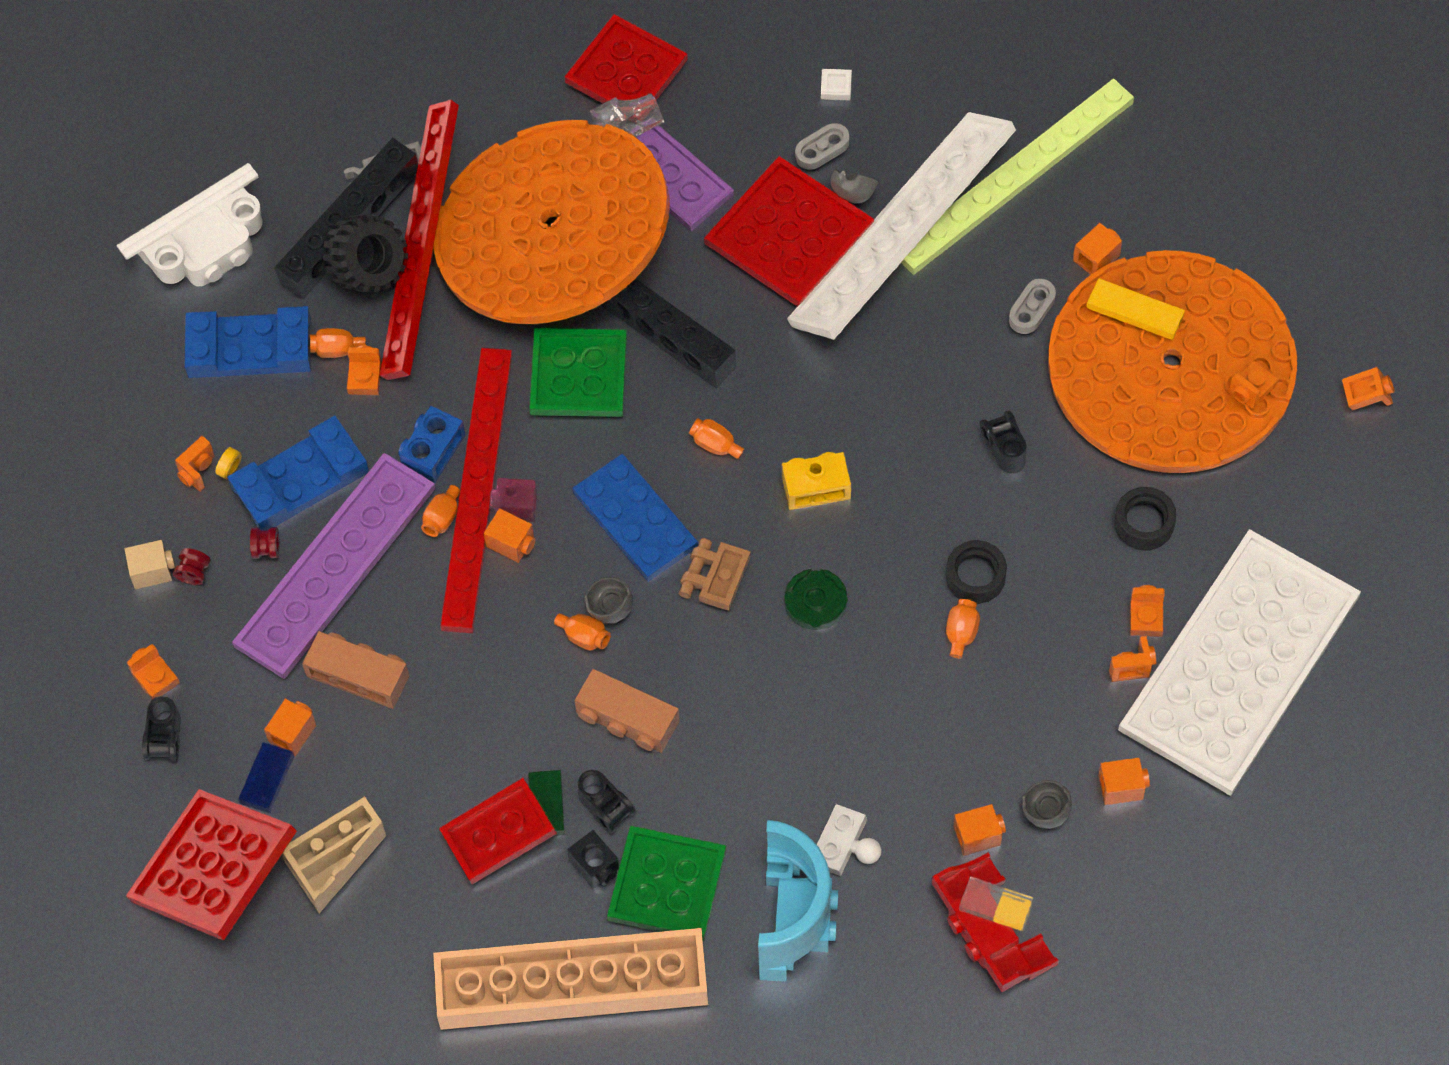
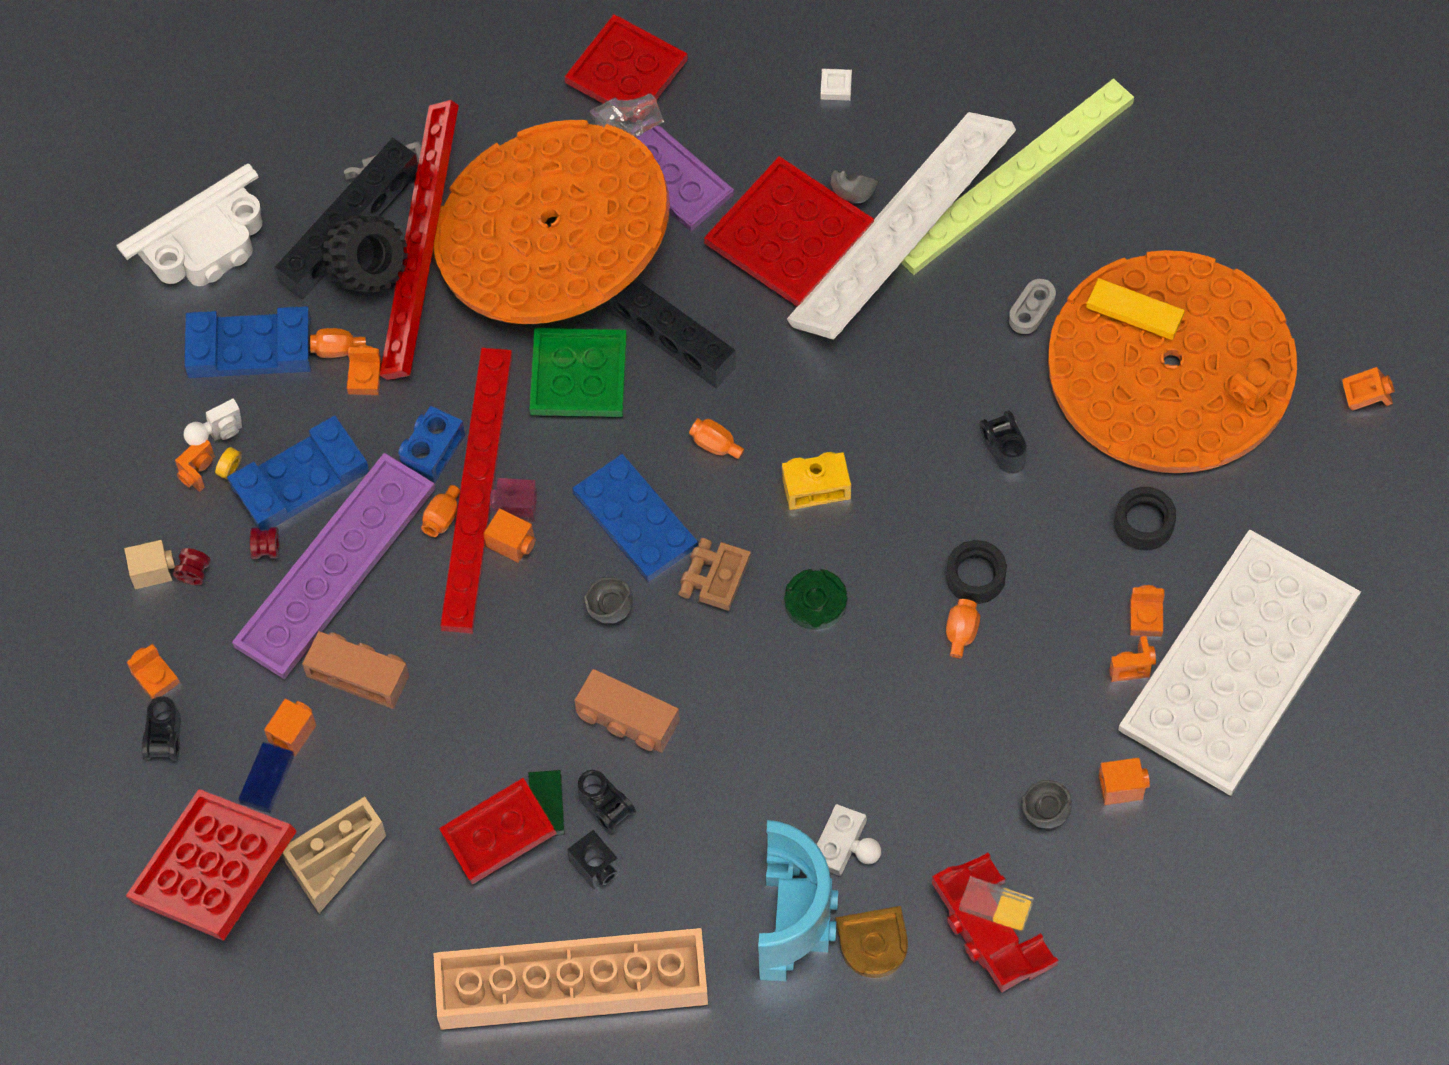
(221, 423): none -> white plate
(584, 631): orange plant -> none
(666, 881): green plate -> none
(819, 146): light grey plate -> none
(873, 941): none -> pearl gold tile
(979, 829): orange brick -> none
(1097, 248): orange brick -> none

